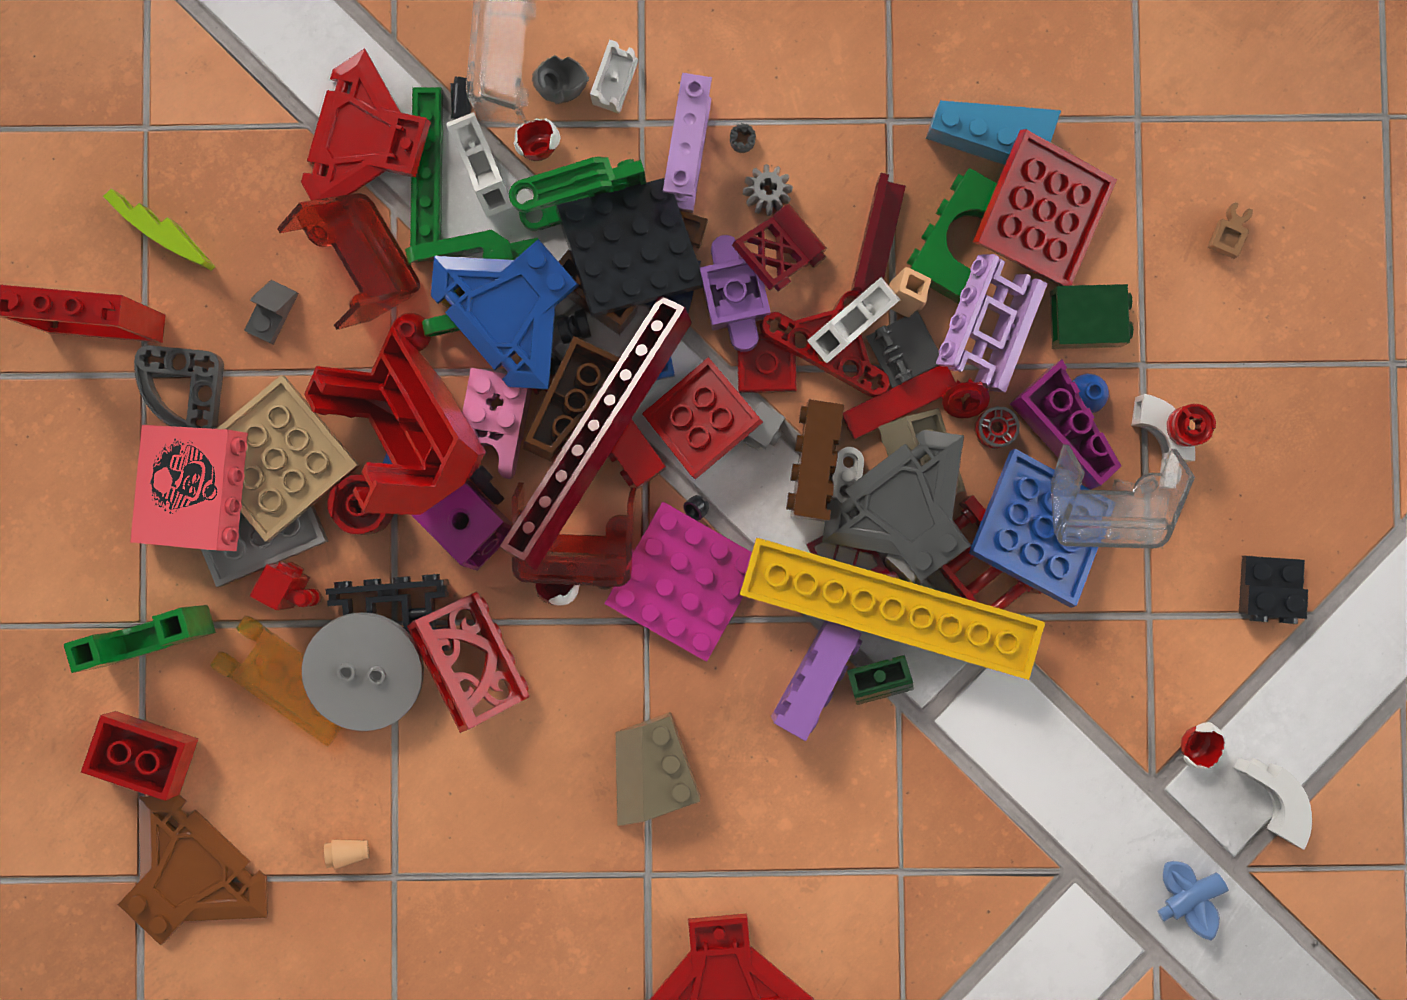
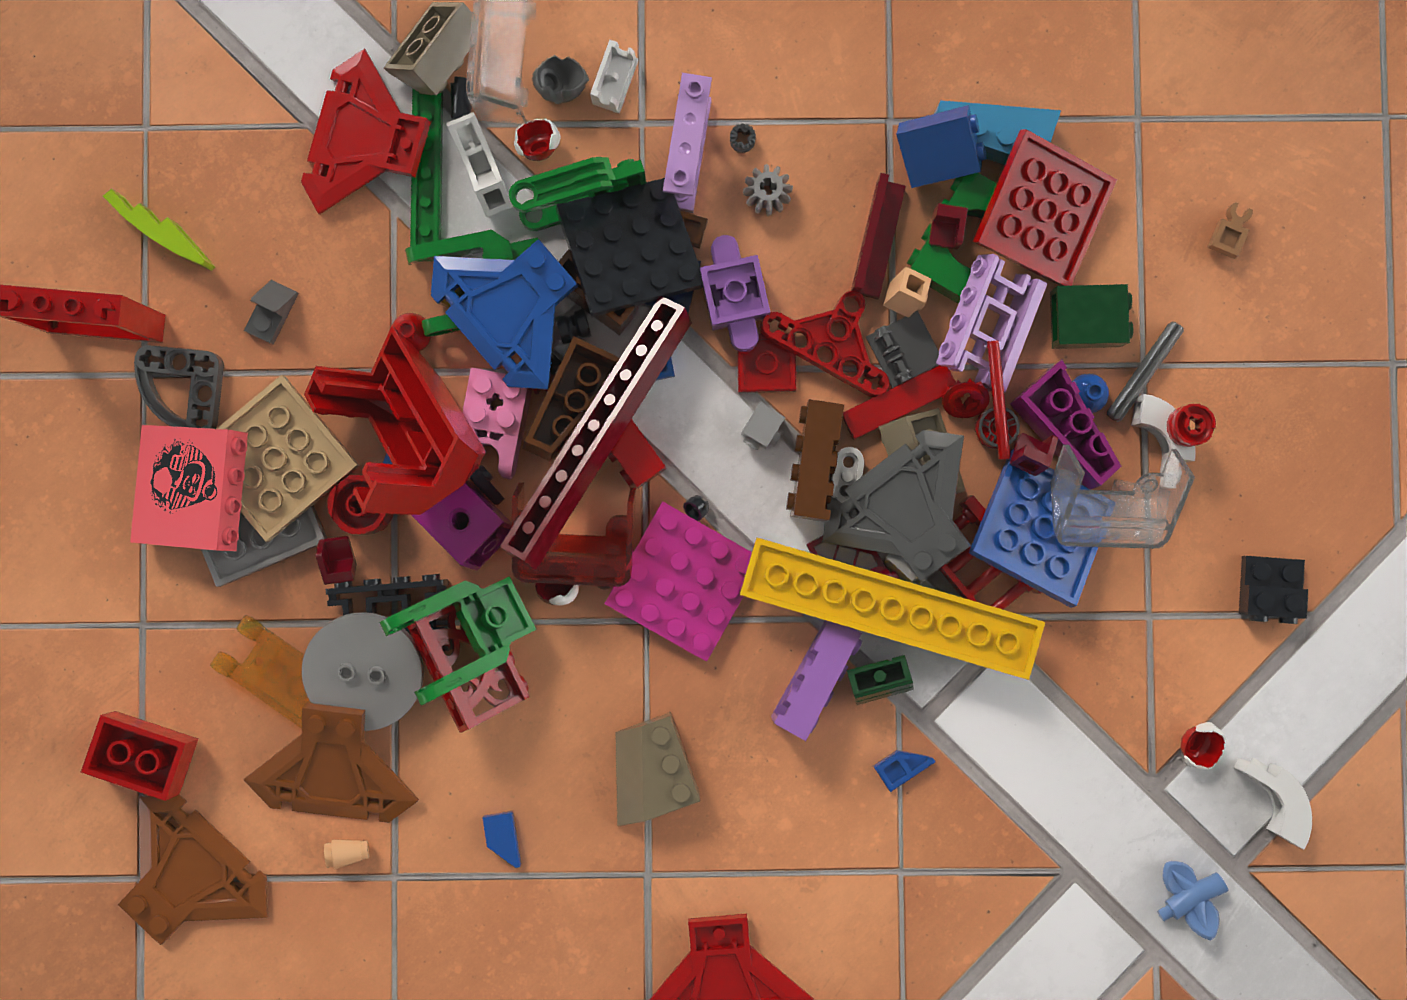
(121, 645): green arch -> none
(283, 587): red brick -> none
(332, 770): none -> dark orange plate
(336, 560): none -> dark red panel
(365, 248): clear red windscreen -> none
(433, 48): none -> dark tan slope
(489, 619): none -> green plate
(502, 836): none -> blue tile
(702, 418): red plate -> none
(792, 237): dark red piece -> none
(853, 320): white arch -> none
(901, 767): none -> blue tile
(941, 146): none -> blue brick
(948, 226): none -> dark red panel
(998, 399): none -> red bar
(1032, 454): none -> dark red panel
(1145, 371): none -> dark grey axle

